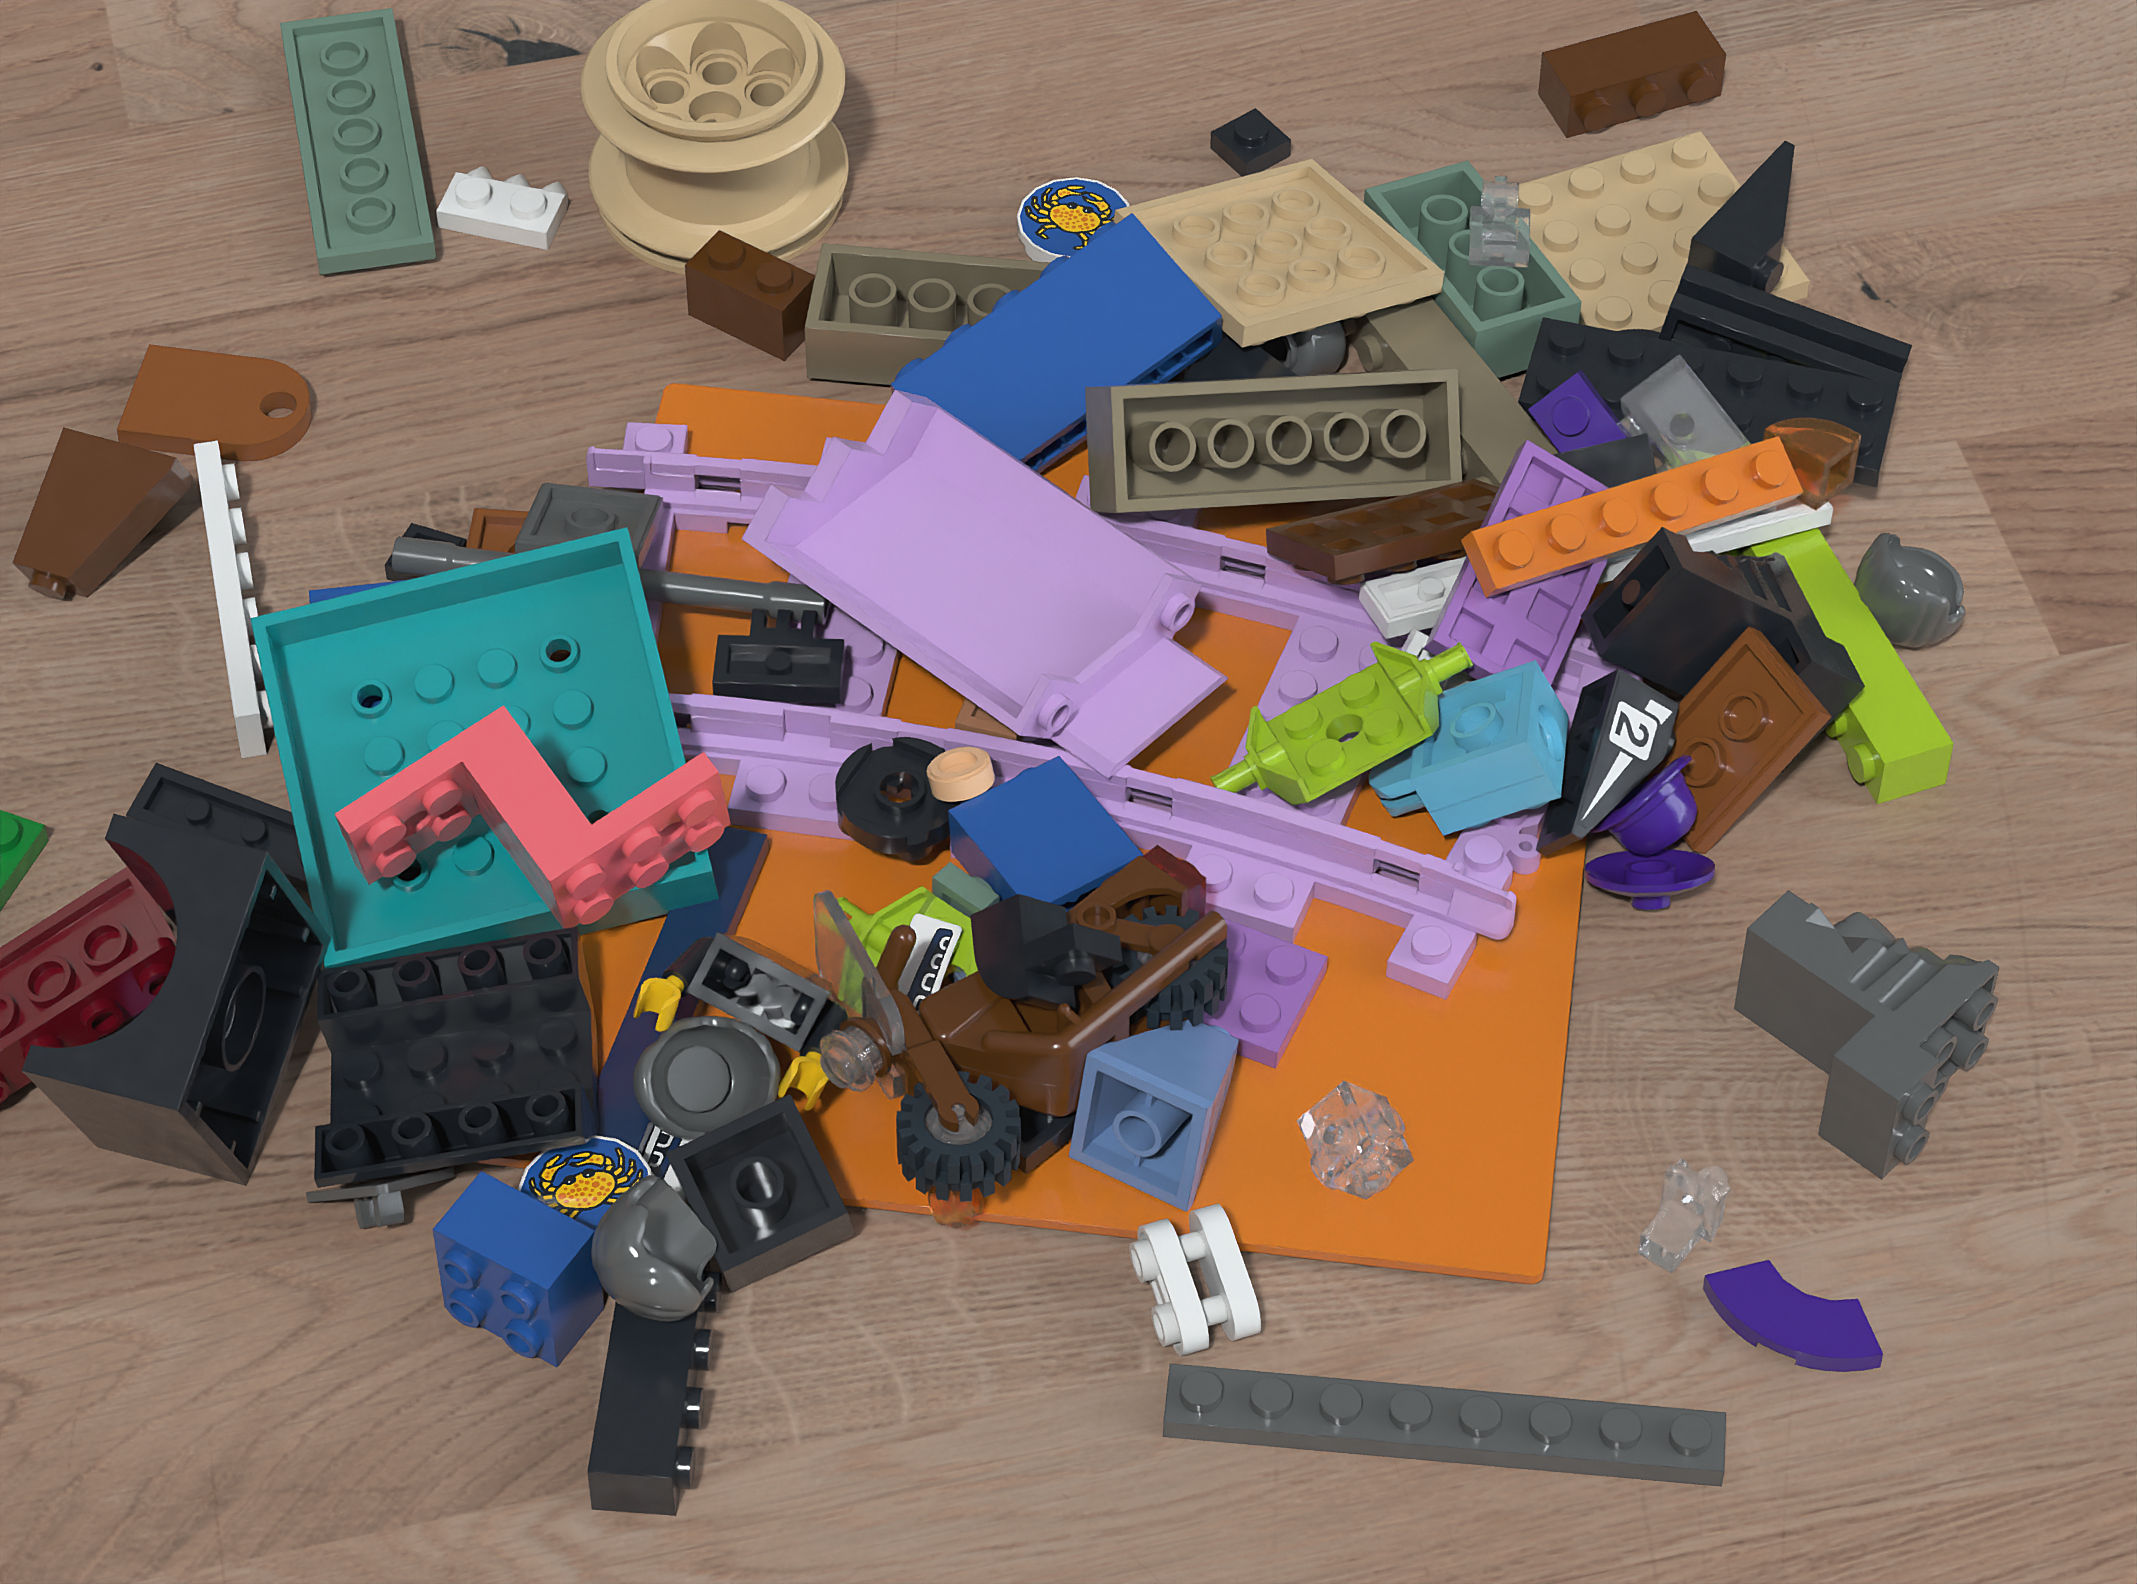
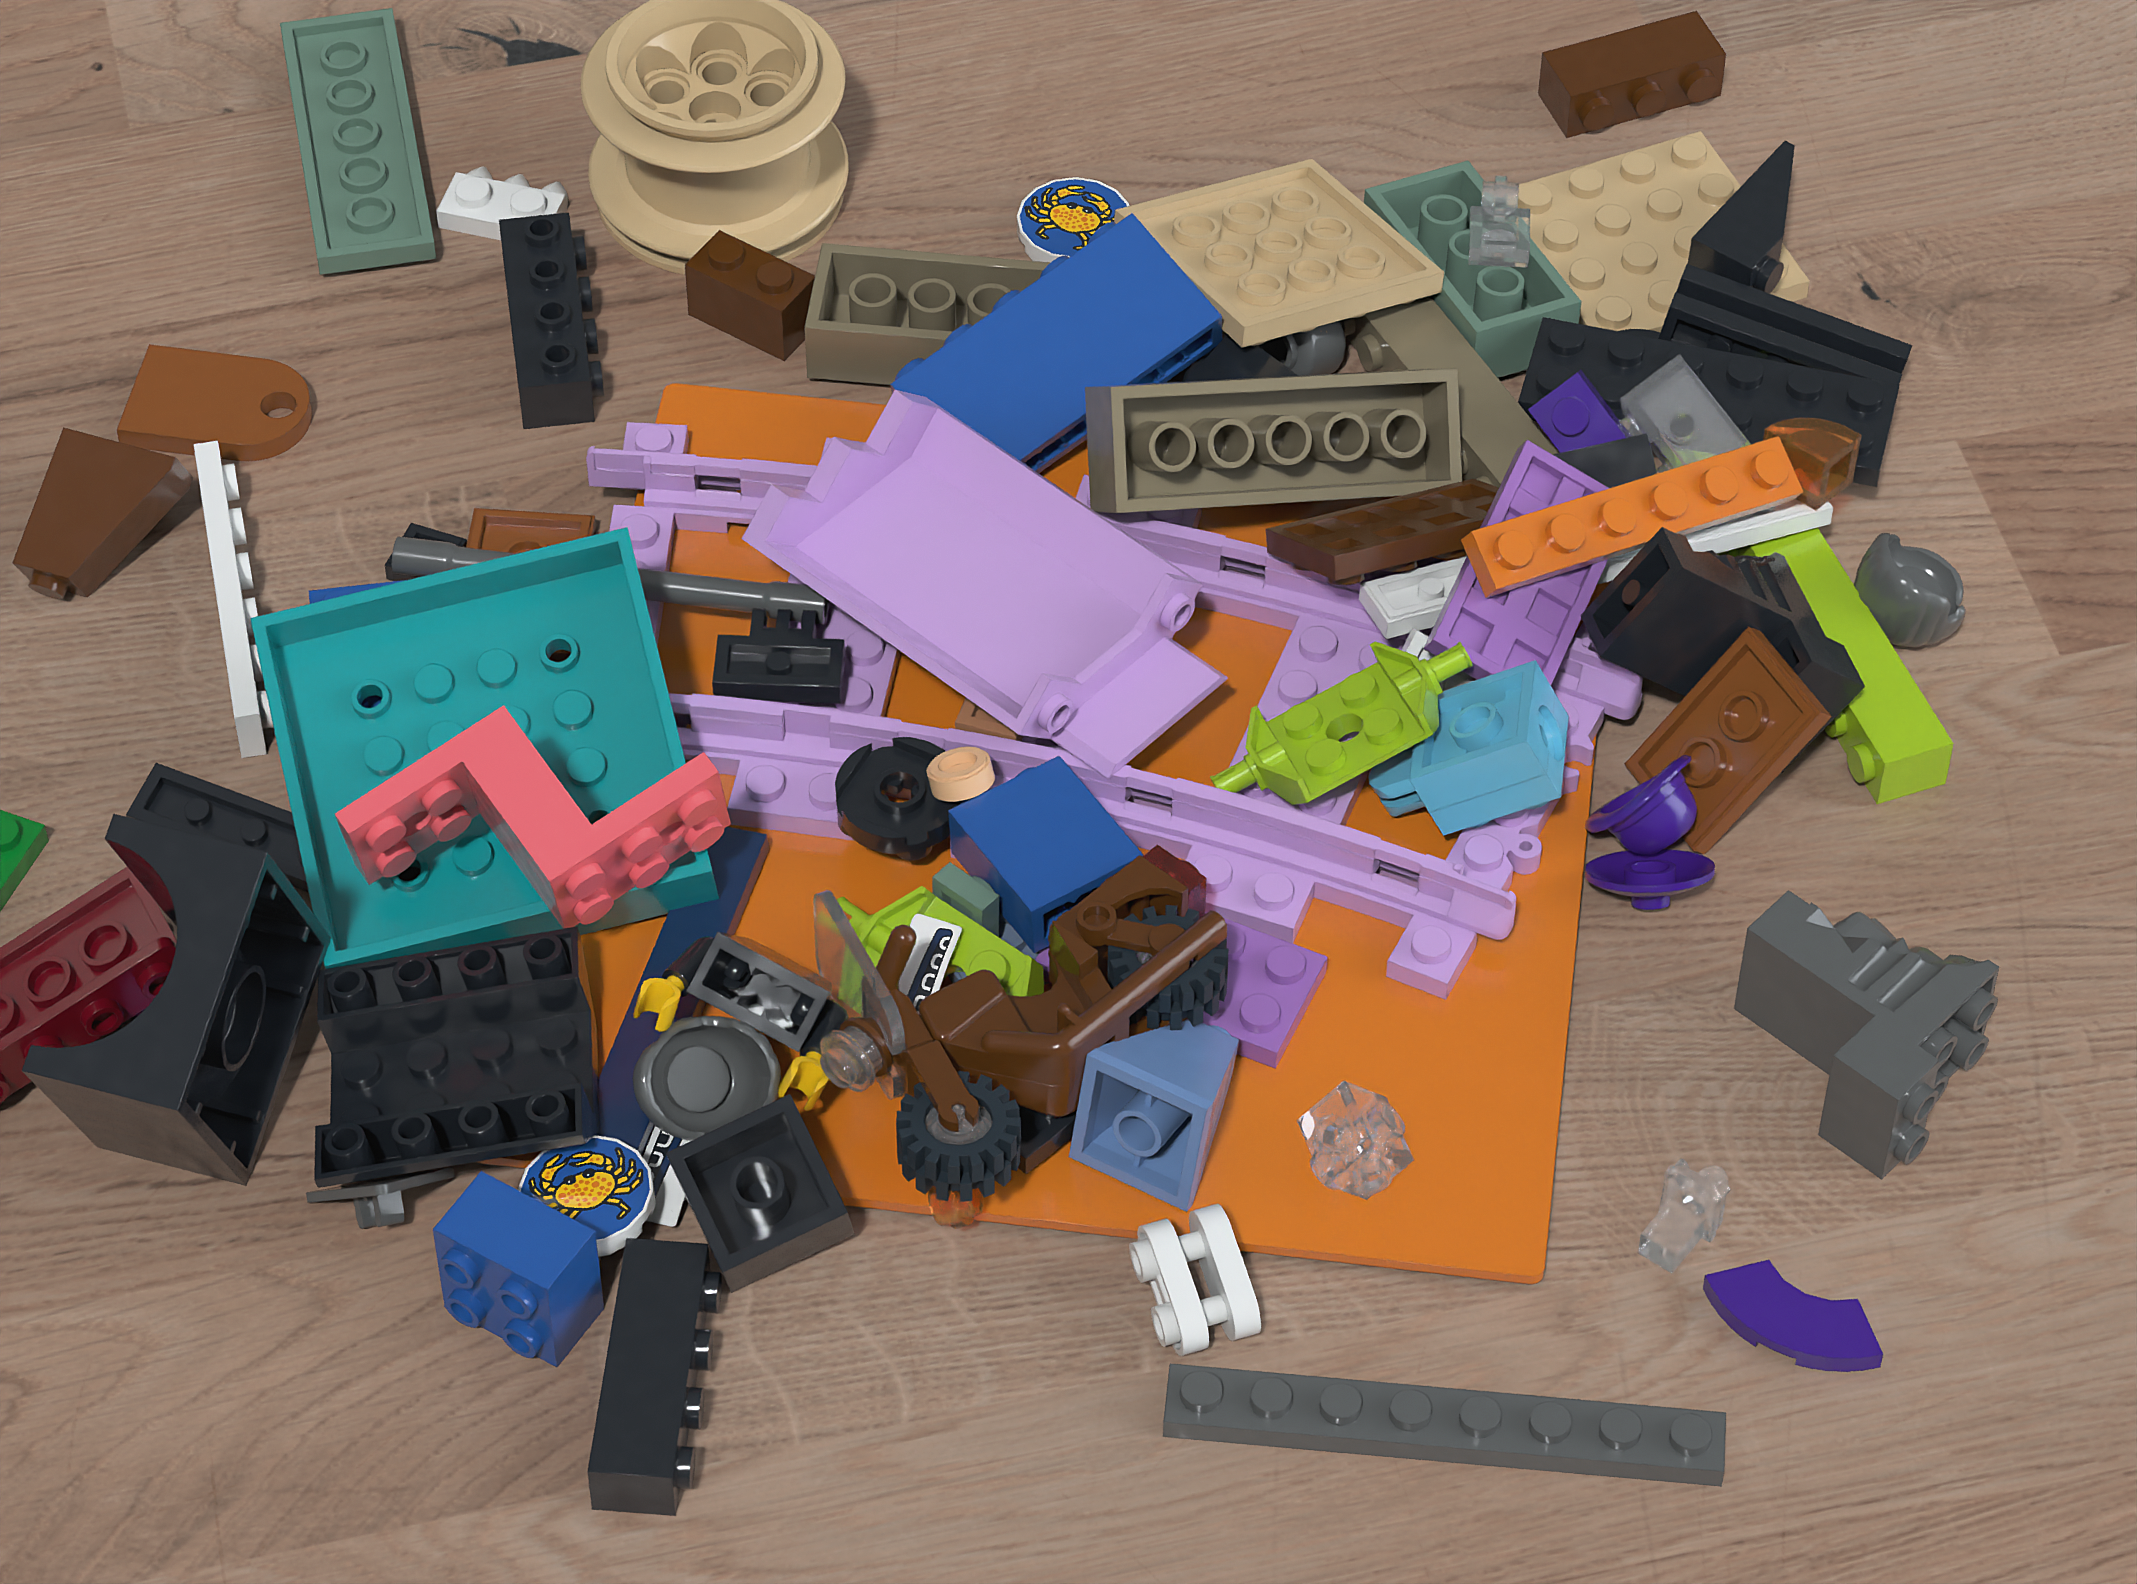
(548, 320): none -> black brick
(575, 512): dark grey tile -> none
(653, 1252): dark grey piece -> none
(1034, 955): black brick -> none
(1250, 143): black plate -> none
(1612, 745): black slope -> none

